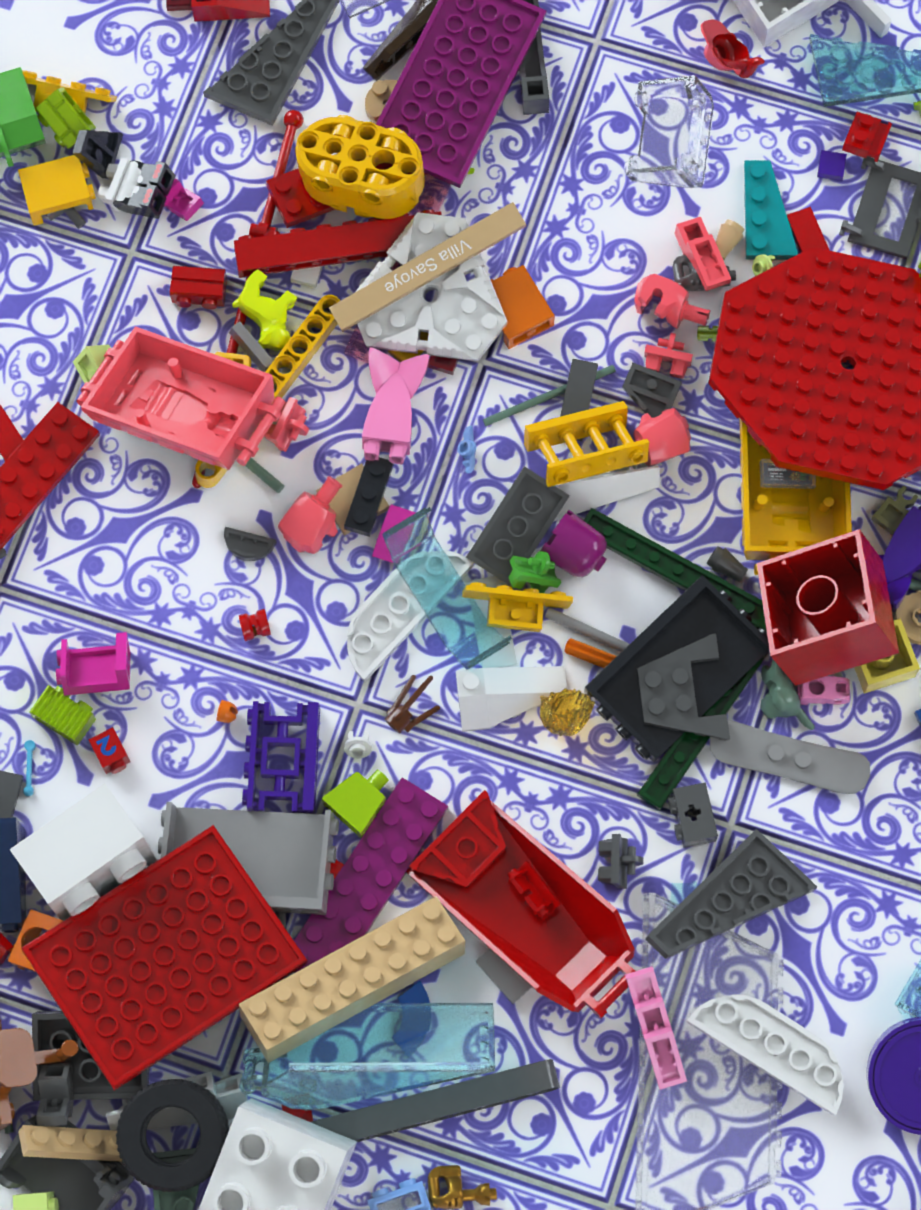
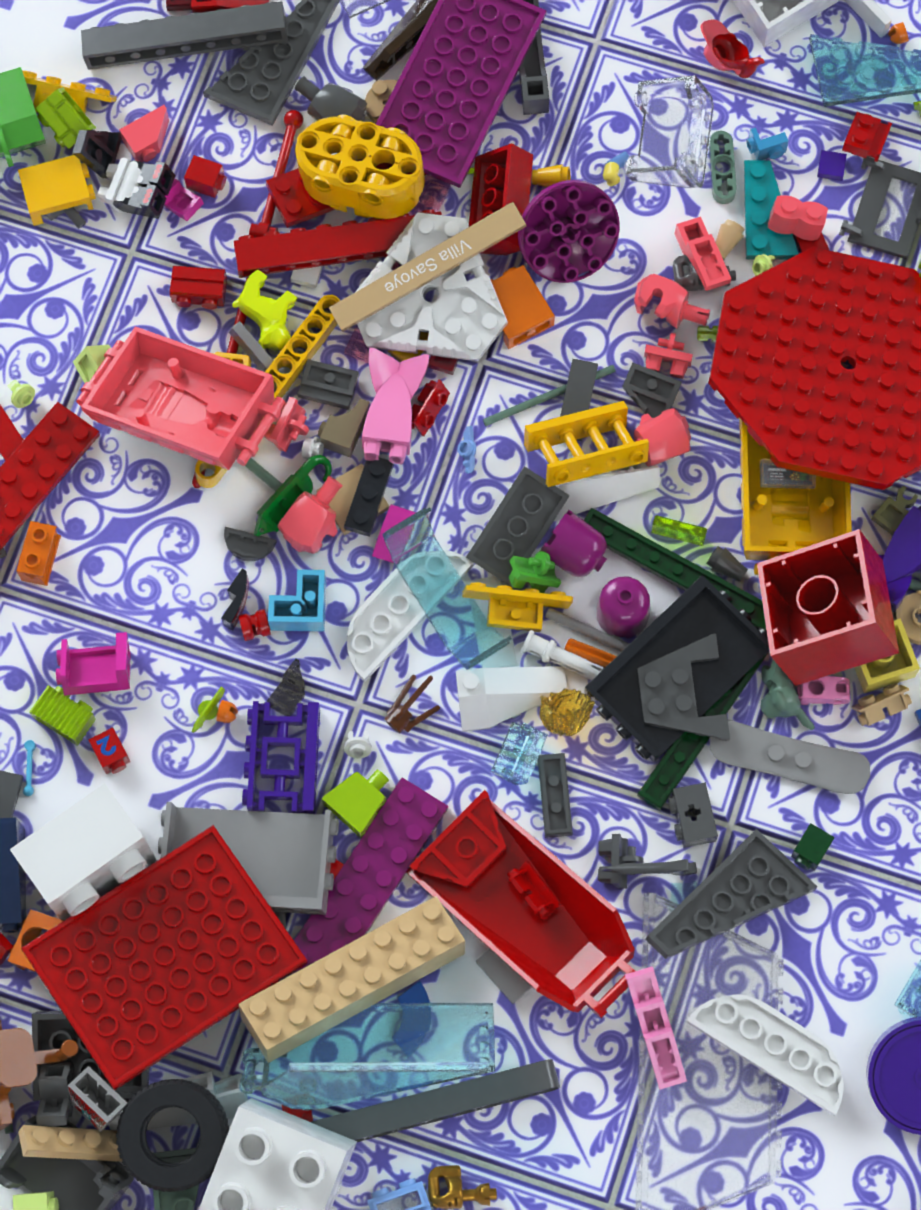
(22, 394): none -> yellowish green plate
(38, 553): none -> orange hinge
(98, 1101): none -> light grey torso
(146, 134): none -> coral slope
(184, 35): none -> dark grey brick
(205, 176): none -> red brick
(208, 709): none -> lime piece
(238, 593): none -> black slope
(279, 503): none -> green plate
(289, 691): none -> clear smoke slope
(305, 609): none -> medium azure brick
(312, 447): none -> white plate
(328, 384): none -> dark grey plate
(331, 100): none -> dark grey piece
(343, 431): none -> dark tan arch
(433, 398): none -> red hinge
(498, 180): none -> red slope
(519, 753): none -> clear light blue hinge
(550, 175): none -> yellow cone
(551, 652): none -> white pin
(555, 795): none -> dark grey tile
(569, 231): none -> magenta bracket
(612, 168): none -> light yellow arm
(623, 607): none -> magenta cylinder
(677, 868): none -> dark grey piece
(679, 530): none -> clear neon green tile
(716, 176): none -> sand green beam
(770, 147): none -> dark azure bracket
(797, 217): none -> coral brick
(812, 847): none -> dark green brick
(891, 698): none -> tan hinge
(898, 33): none -> orange hinge

